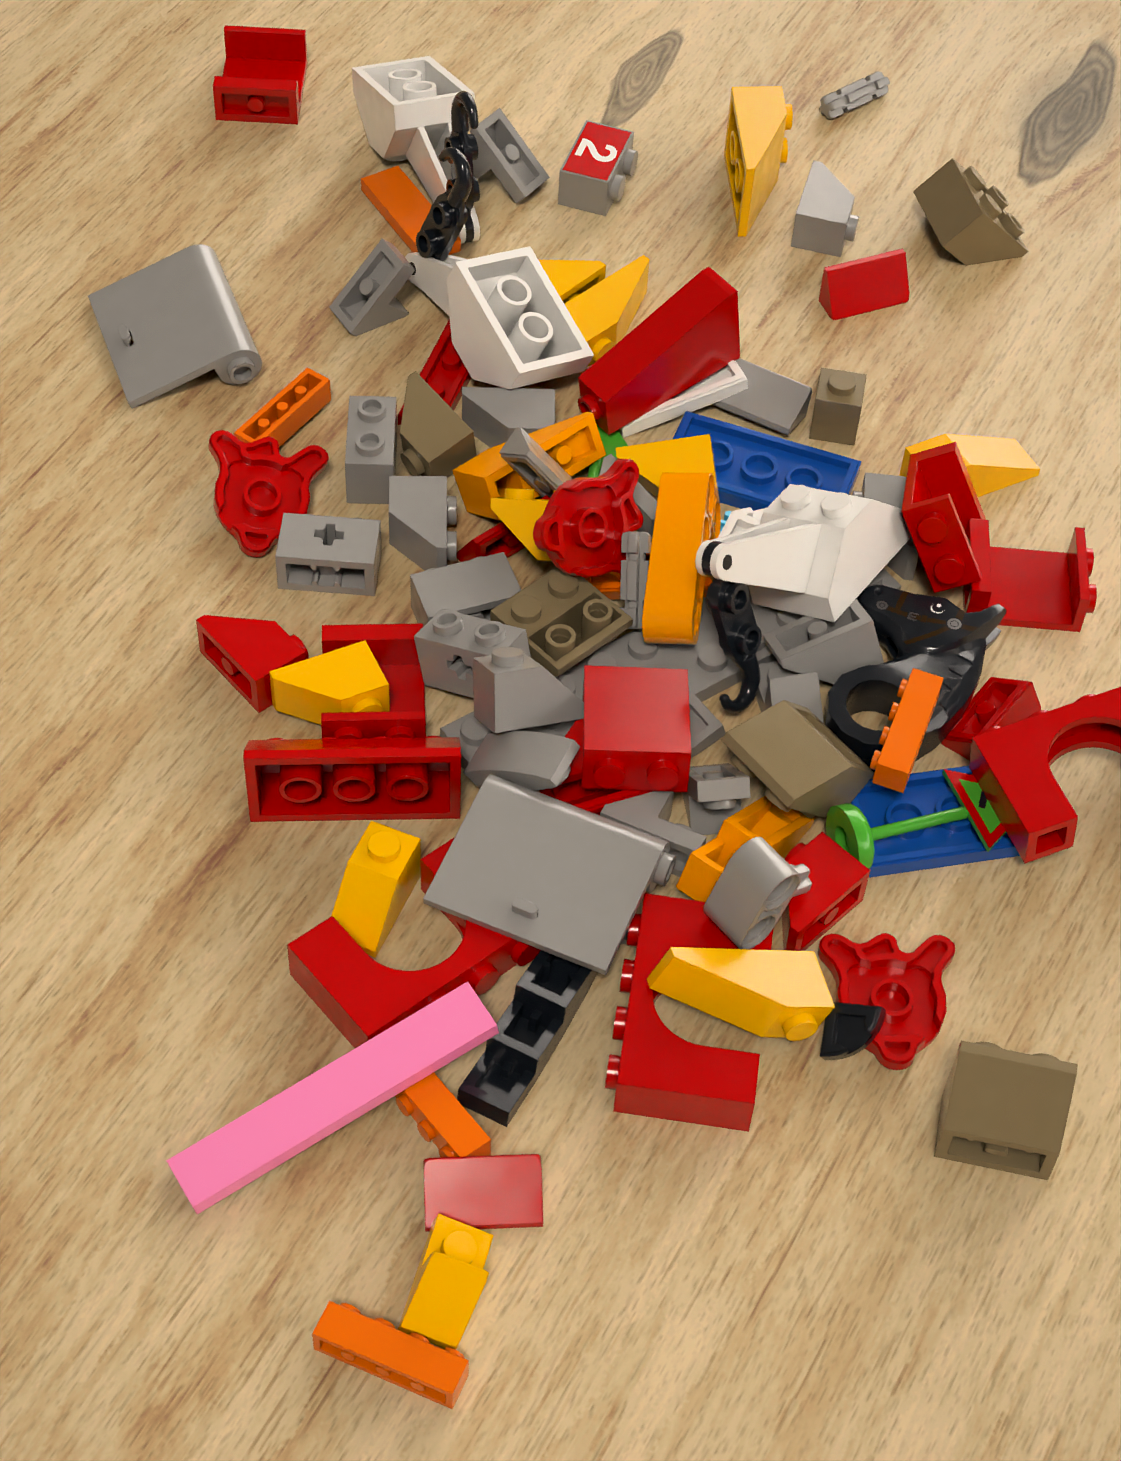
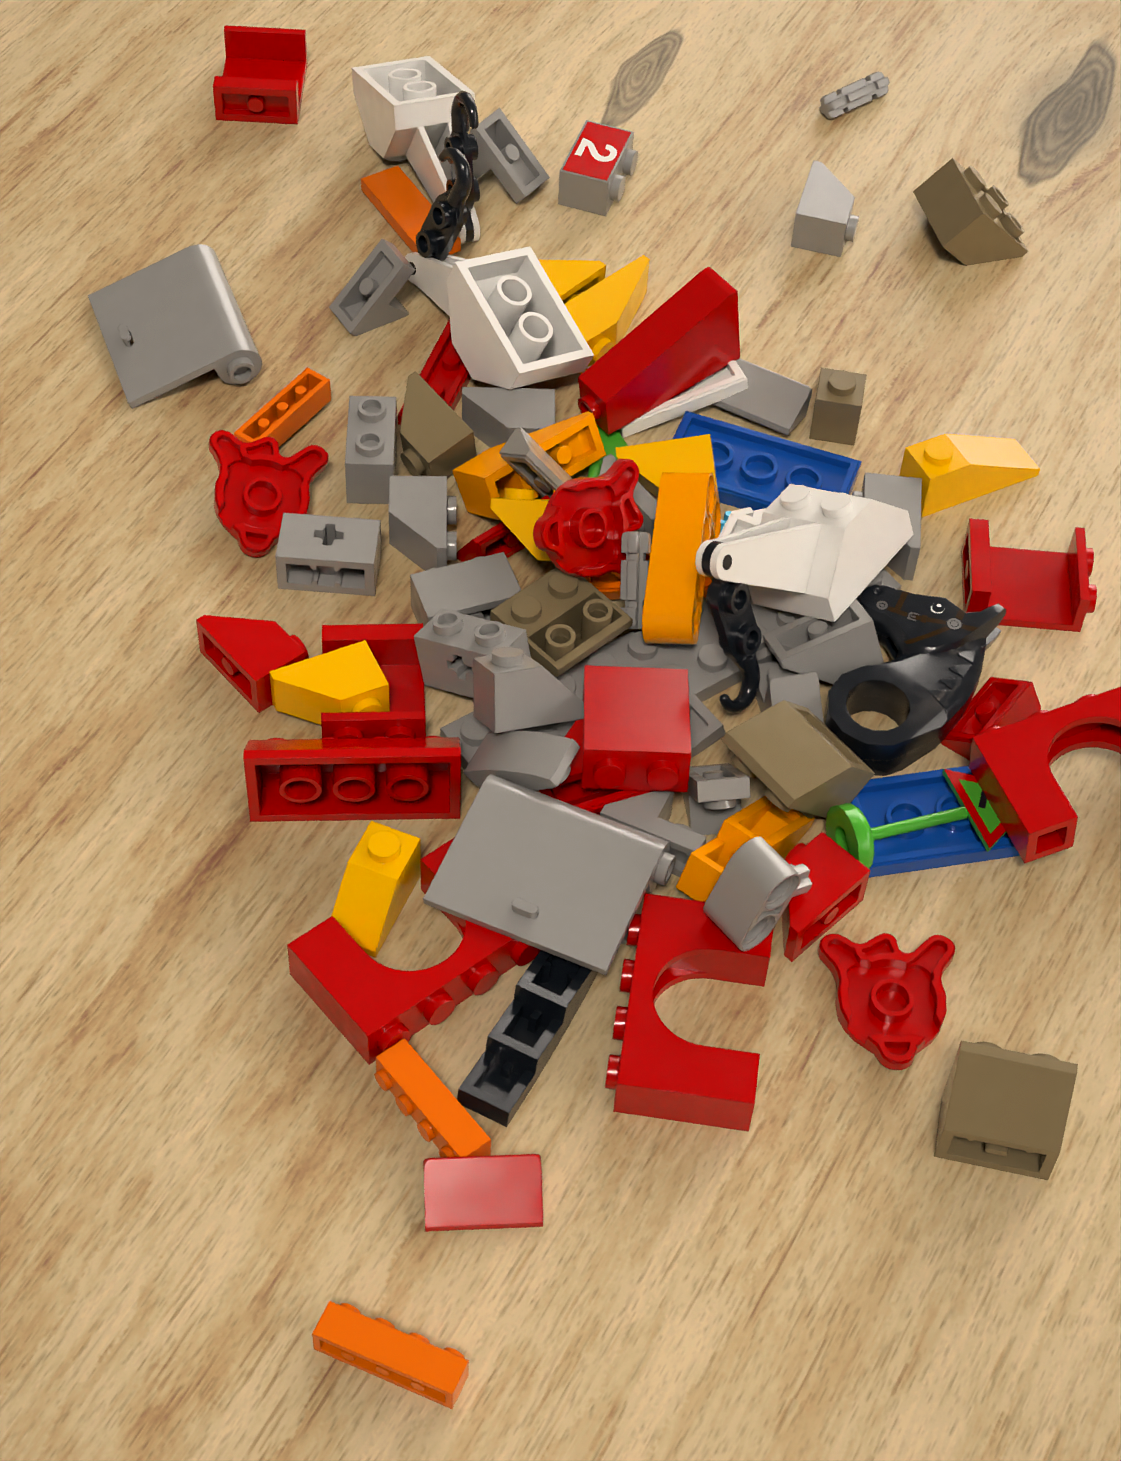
(332, 1097): bright pink tile -> none
(447, 1282): yellow slope -> none
(750, 988): yellow slope -> none
(755, 148): yellow slope -> none
(850, 1029): black tile -> none
(865, 284): red slope -> none
(907, 731): orange piece -> none
(937, 513): red panel -> none

